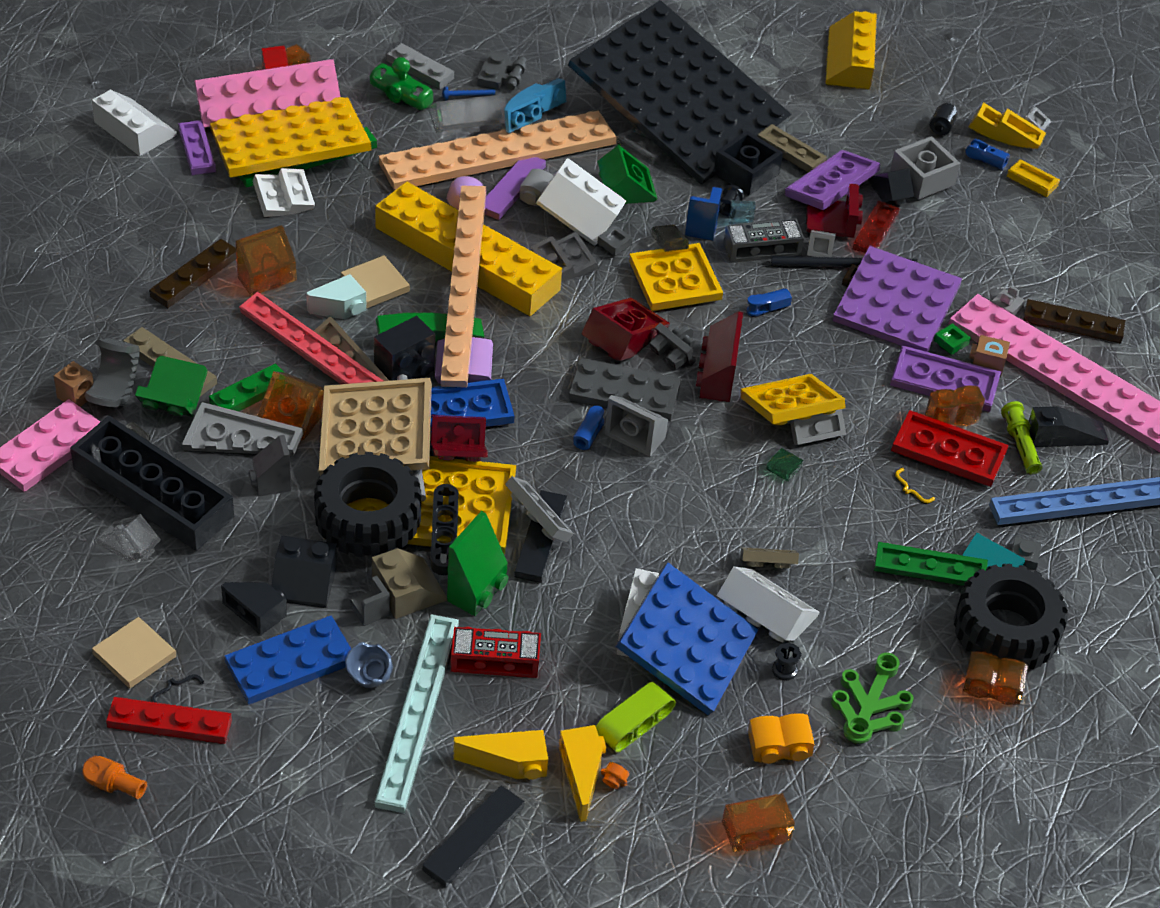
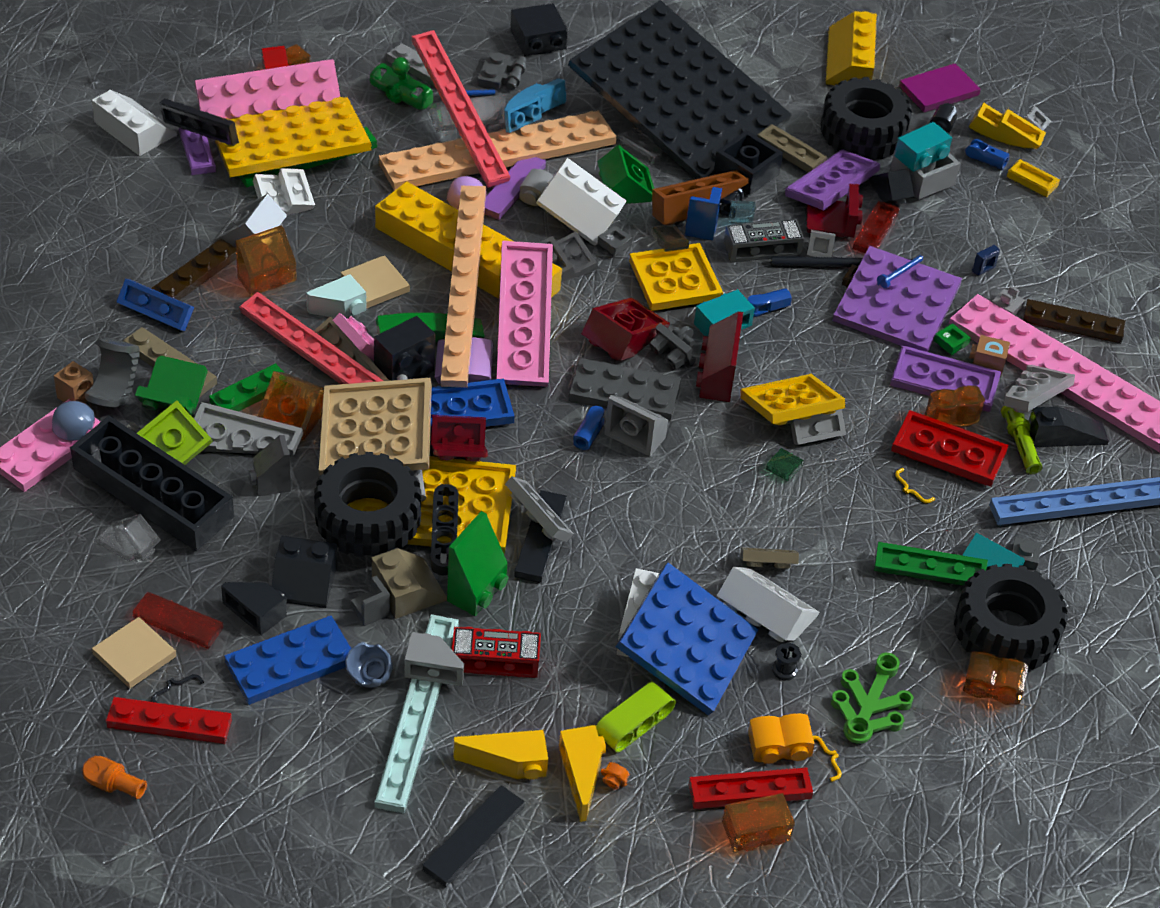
(72, 420): none -> sand blue hair
(155, 304): none -> blue plate
(176, 433): none -> lime plate
(178, 620): none -> clear red tile
(199, 122): none -> black tile
(252, 219): none -> light grey slope
(356, 333): none -> bright pink plate
(432, 660): none -> light grey slope
(461, 109): none -> coral tile
(524, 313): none -> bright pink plate
(538, 29): none -> black piece
(672, 201): none -> dark orange slope
(722, 307): none -> teal brick
(737, 787): none -> red plate
(835, 755): none -> yellow piece
(865, 117): none -> black tyre
(884, 280): none -> blue piece
(923, 146): none -> teal brick
(939, 86): none -> magenta tile
(986, 260): none -> dark blue tile
(1036, 387): none -> light grey wing

